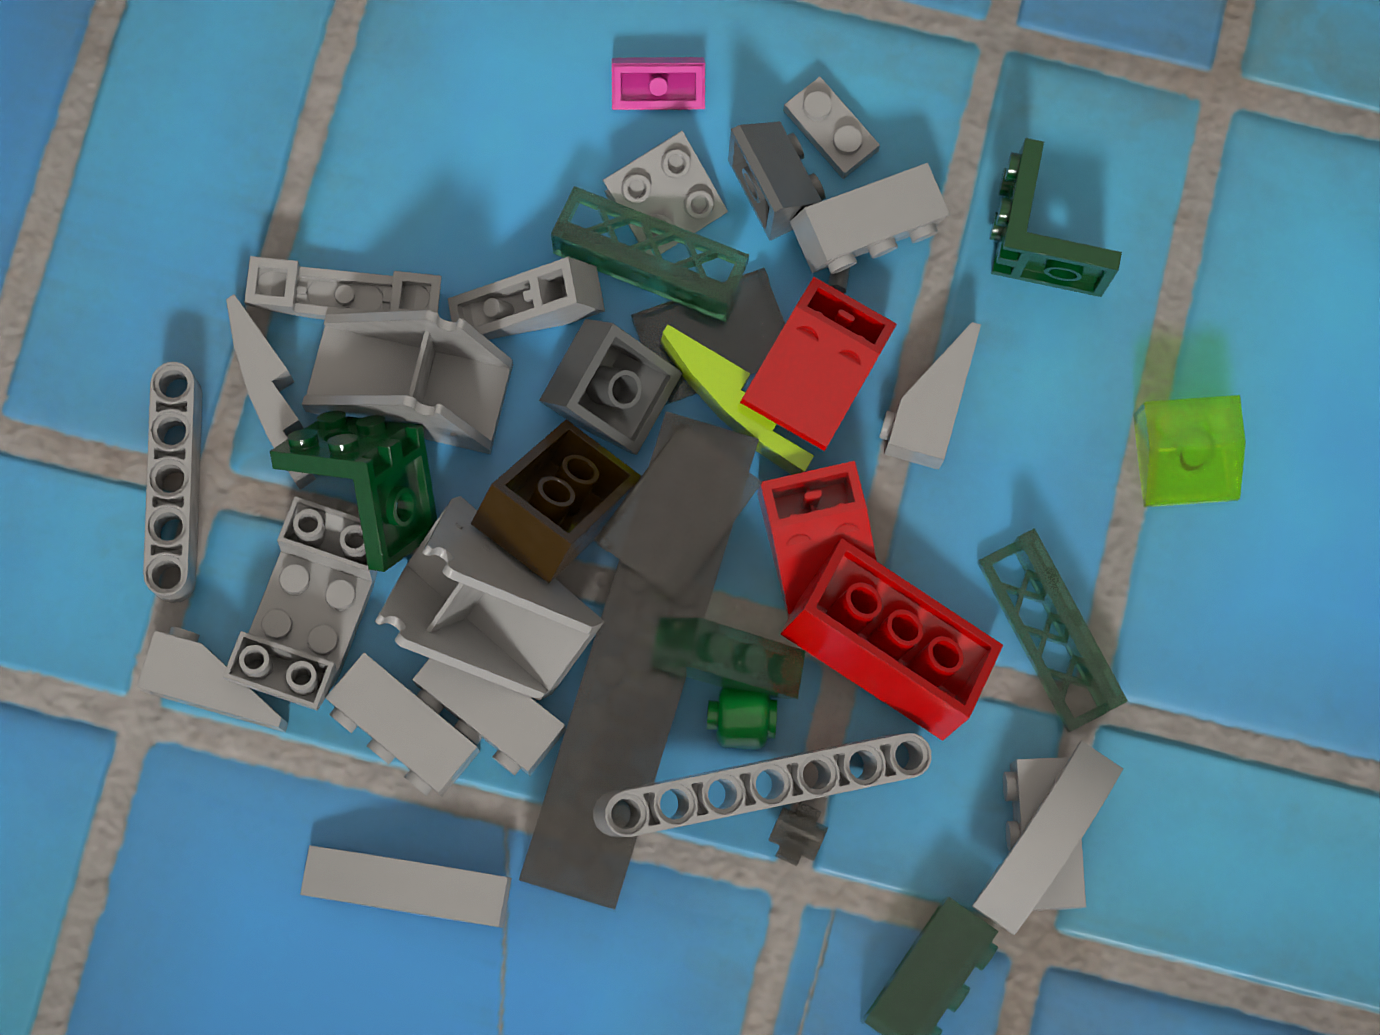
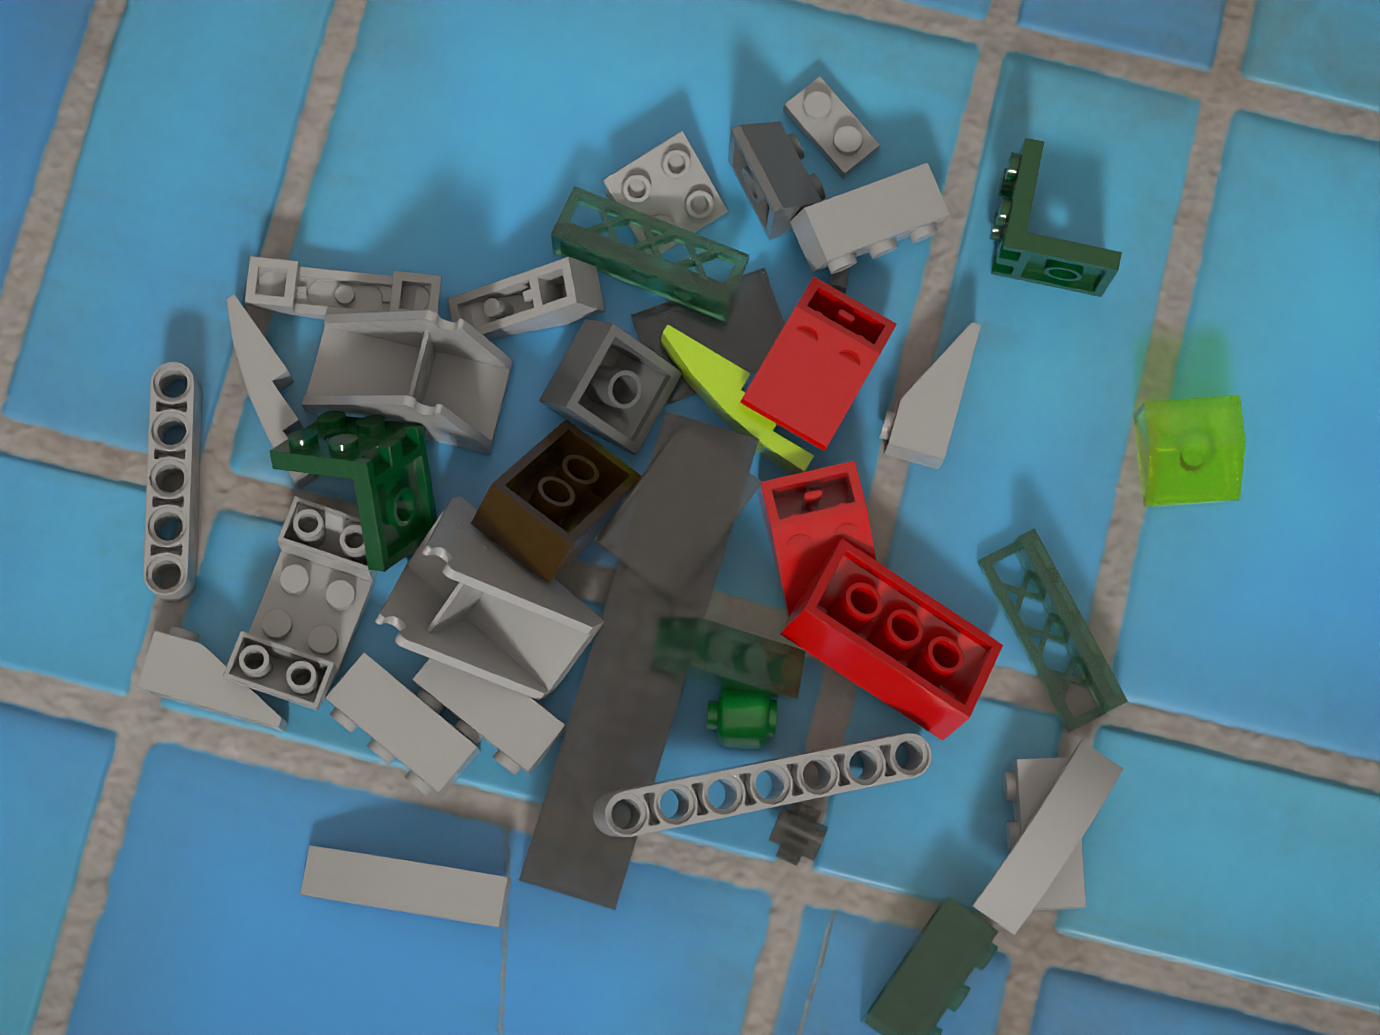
(658, 83): dark pink slope -> none

